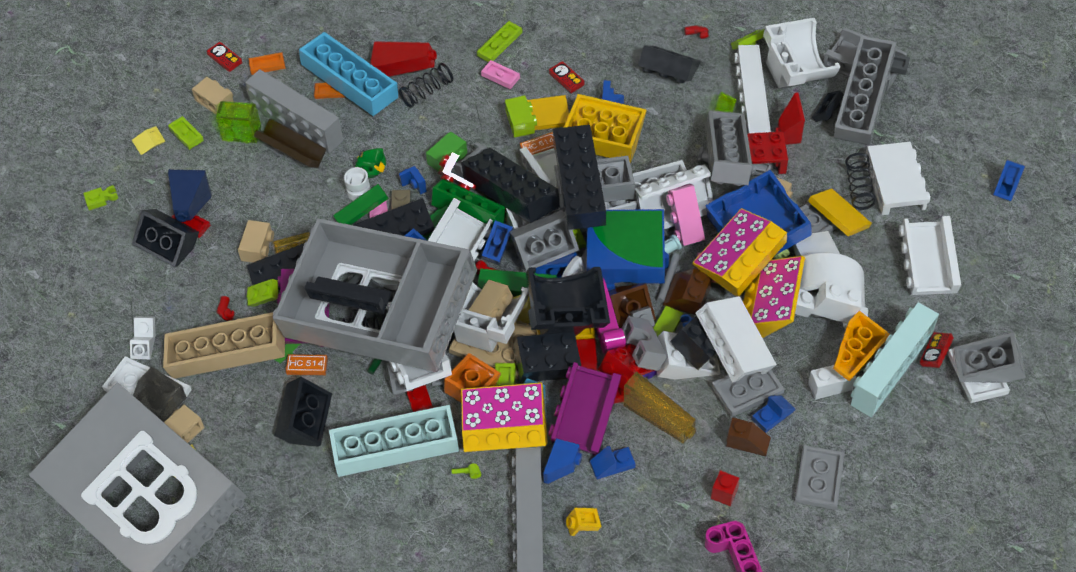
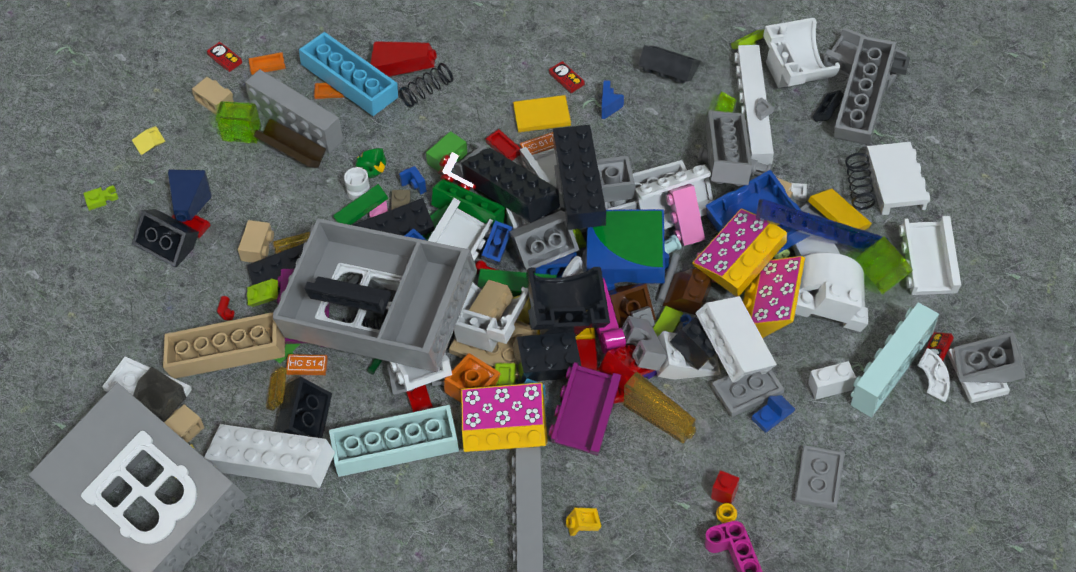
(144, 337): white slope -> none
(185, 132): lime plate -> none
(270, 455): none -> white brick
(276, 388): none -> clear yellow tile
(472, 469): lime hand -> none
(499, 41): lime plate -> none
(500, 74): bright pink plate -> none
(503, 145): none -> red tile
(520, 116): lime brick -> none
(562, 460): blue slope -> none
(611, 463): blue slope -> none
(612, 124): yellow slope -> none
(703, 31): red arm -> none
(726, 508): none -> yellow plate
(747, 437): reddish brown slope -> none
(763, 109): none -> light grey tile
(769, 148): red bracket -> none
(792, 121): red slope -> none
(799, 191): none -> white tile
(815, 225): none -> clear blue plate
(859, 345): light orange wedge -> none
(883, 265): none -> clear neon green brick
(937, 375): none -> white tile
(1009, 180): blue slope -> none

